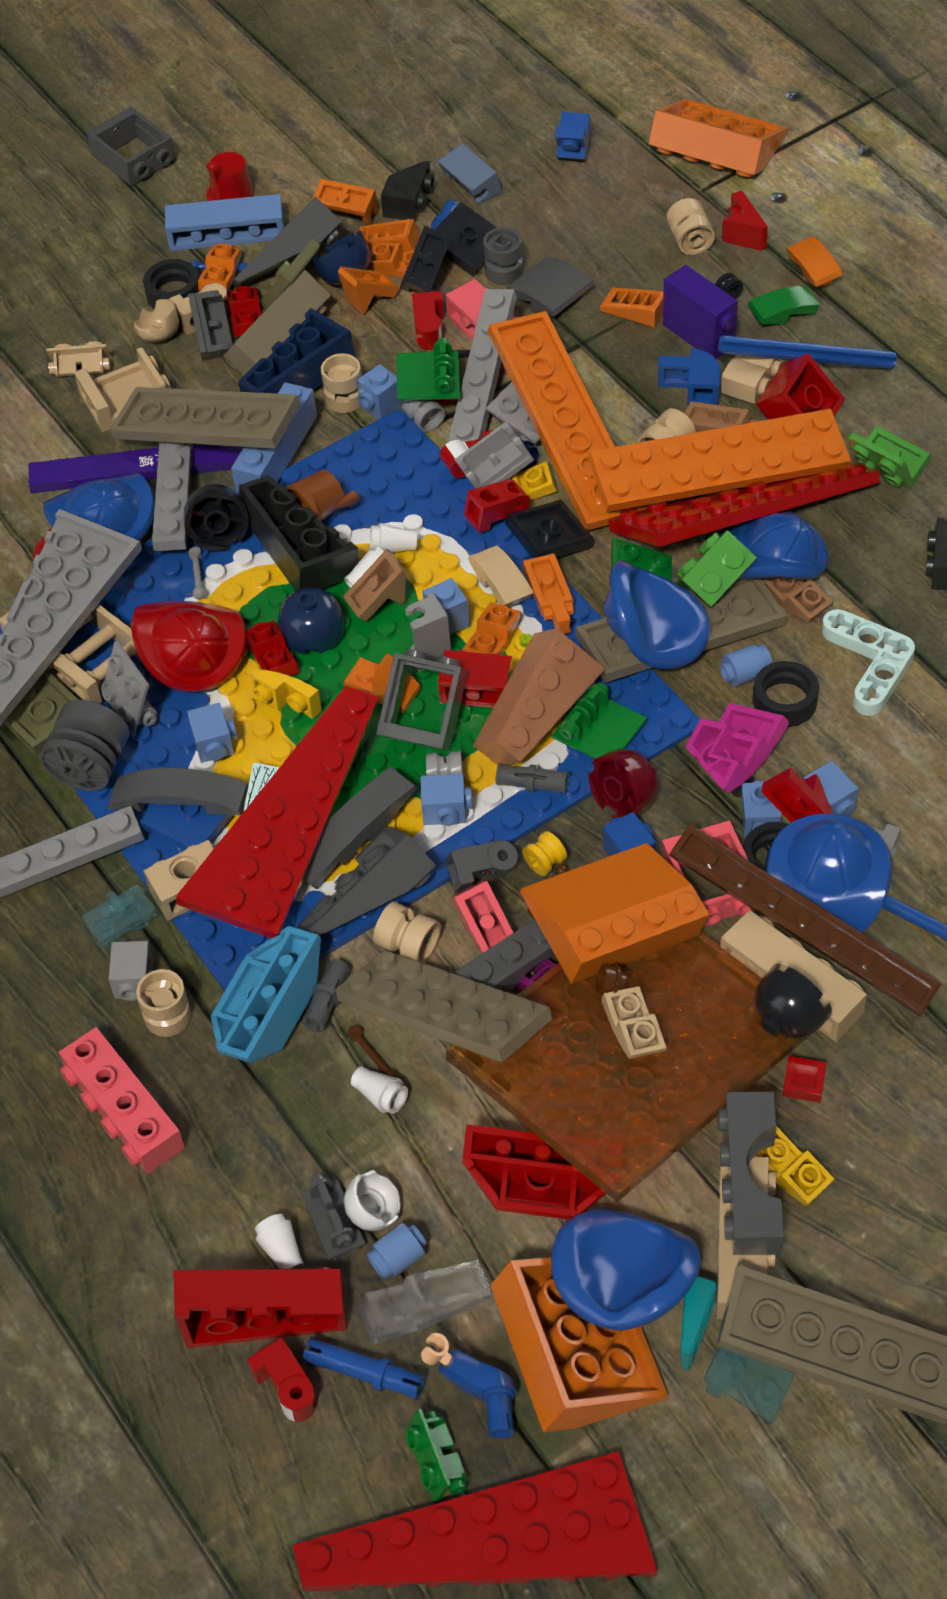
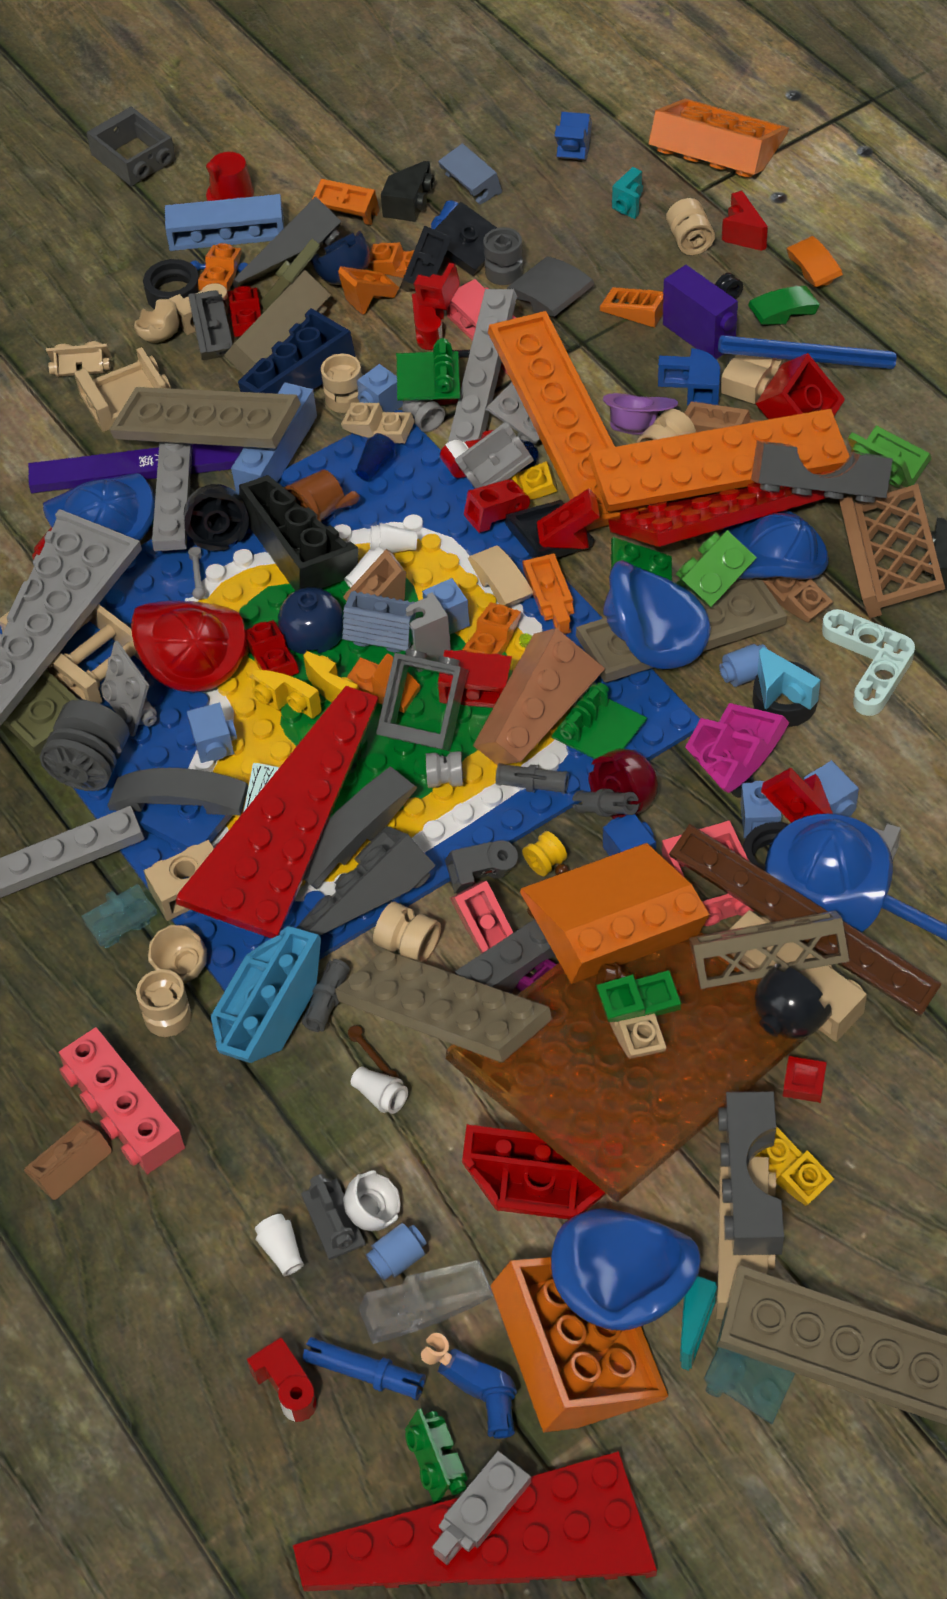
(68, 1159): none -> medium nougat slope
(127, 966): light grey brick -> none
(178, 950): none -> tan hair
(257, 1304): red wedge -> none
(324, 677): none -> yellow slope
(369, 418): none -> tan slope
(375, 456): none -> clear blue cone
(377, 622): none -> sand blue brick
(392, 232): orange slope -> none
(437, 290): none -> red panel
(444, 799): medium blue brick -> none
(480, 1507): none -> light grey hinge
(568, 523): none -> red slope
(605, 802): none -> dark grey pin
(627, 193): none -> teal bracket
(634, 998): none -> green slope
(635, 413): none -> medium lavender piece
(768, 935): none -> dark tan fence
(781, 676): none -> medium azure slope
(860, 475): none -> dark grey arch
(866, 561): none -> medium nougat fence

